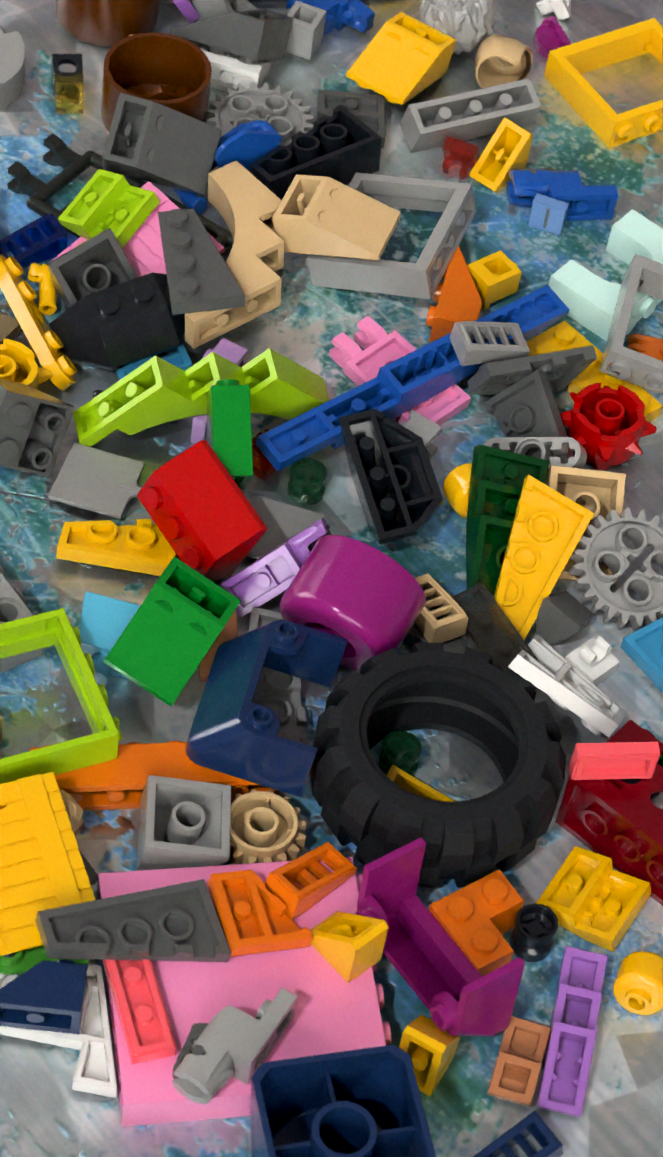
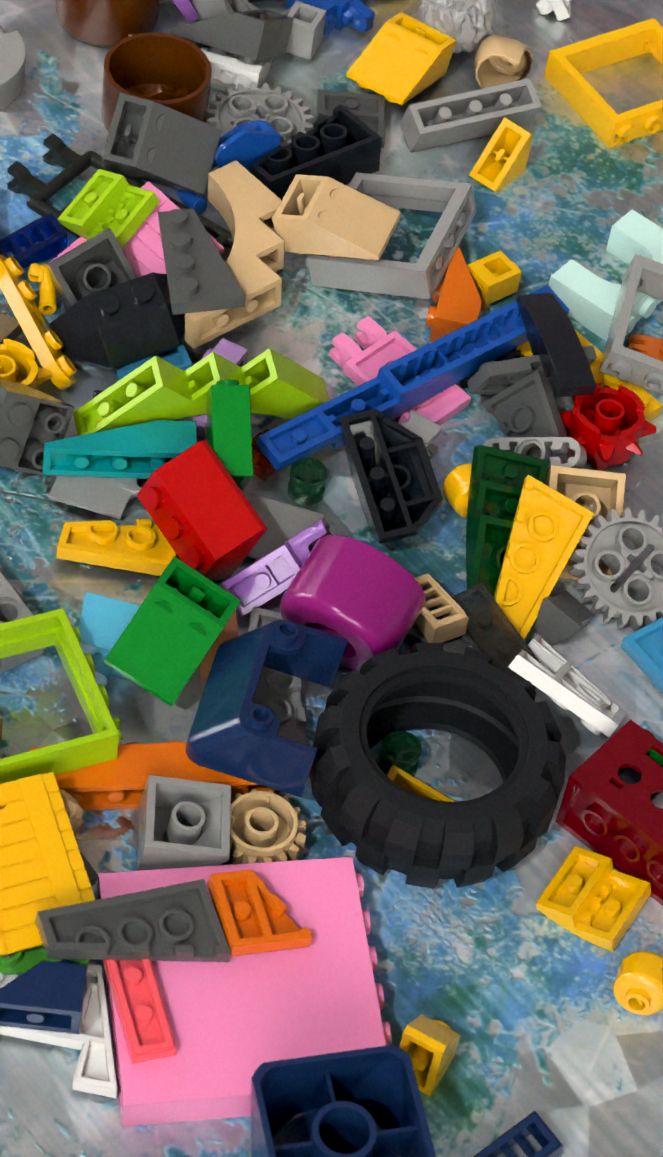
(67, 86): clear yellow leg -> none
(119, 452): none -> teal slope
(230, 1047): light grey plate -> none
(298, 899): orange slope -> none
(350, 942): yellow slope -> none
(428, 957): magenta windscreen -> none
(459, 153): clear red tile -> none
(476, 353): light grey slope -> none
(479, 917): orange brick -> none
(519, 1061): nougat slope -> none
(533, 932): black wheel -> none
(548, 214): medium blue tile -> none
(549, 36): magenta tile -> none
(557, 344): none -> black slope
(566, 186): blue plate -> none
(572, 1032): medium lavender slope -> none
(594, 660): white tile -> none
(614, 760): coral tile -> none

